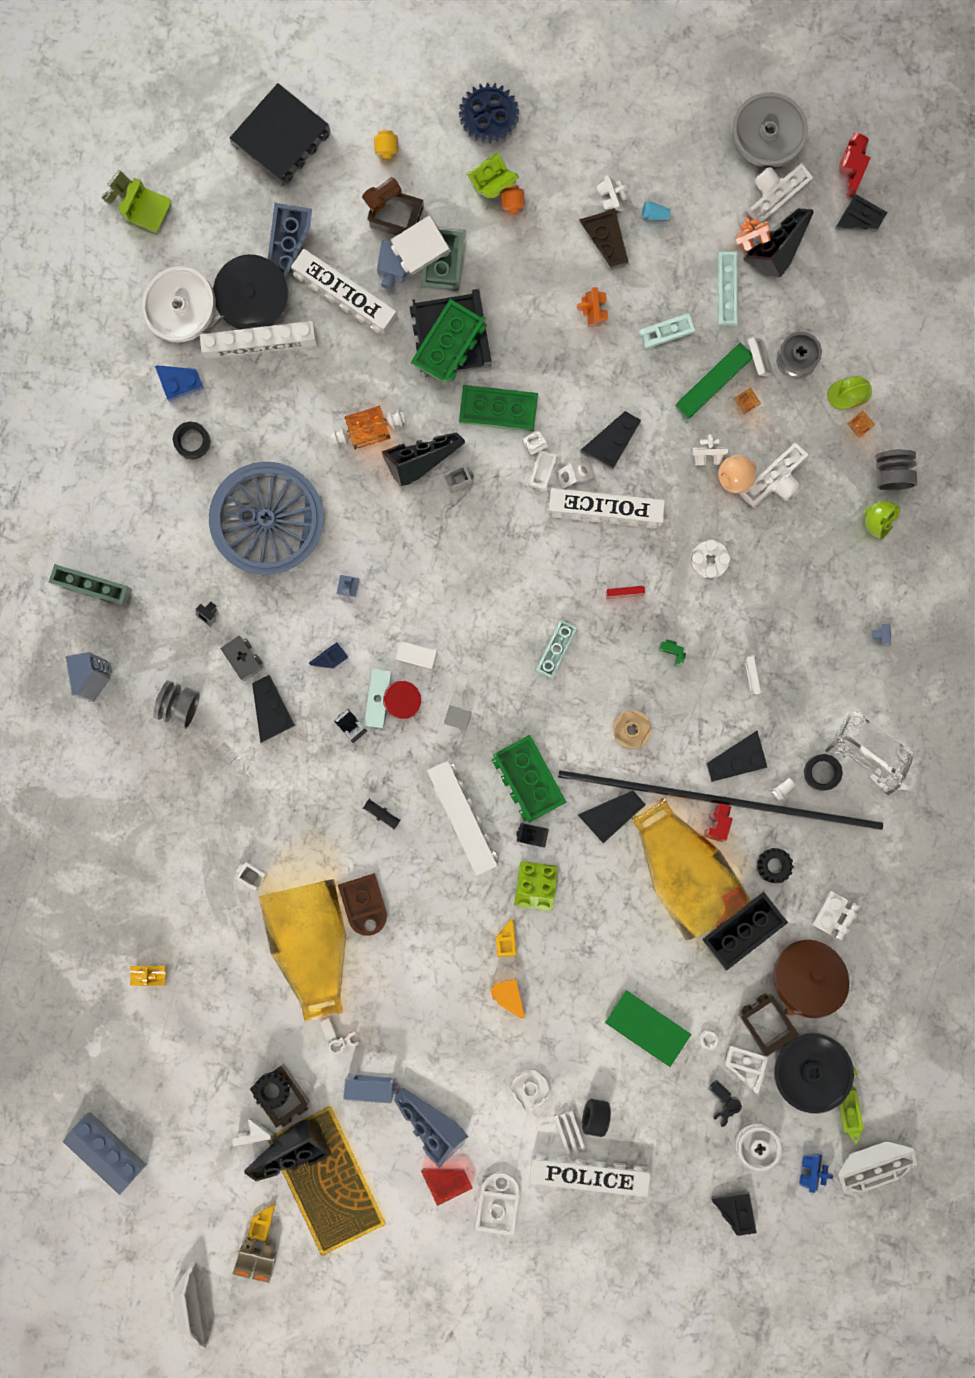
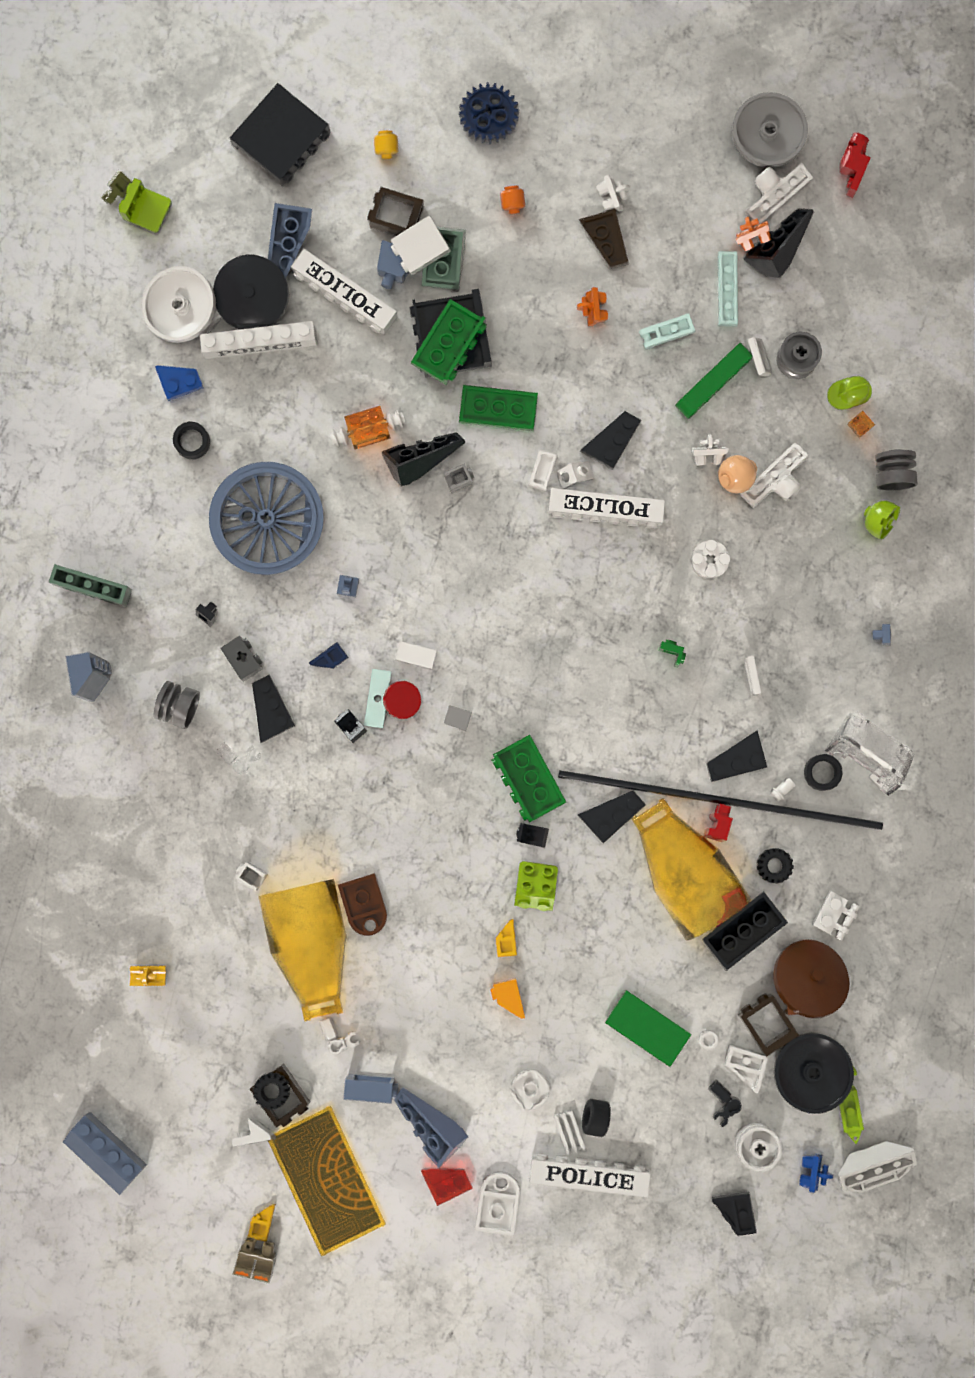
(189, 1308): white wedge -> none
(297, 1146): black wedge -> none
(377, 197): reddish brown piece -> none
(381, 814): black pin -> none
(460, 814): white brick -> none
(491, 176): lime bracket -> none
(535, 442): white tile -> none
(551, 660): light aqua tile -> none
(625, 592): red tile -> none
(634, 740): tan plate -> none
(654, 211): medium azure cone -> none
(747, 401): clear orange tile -> none
(861, 215): black wing -> none

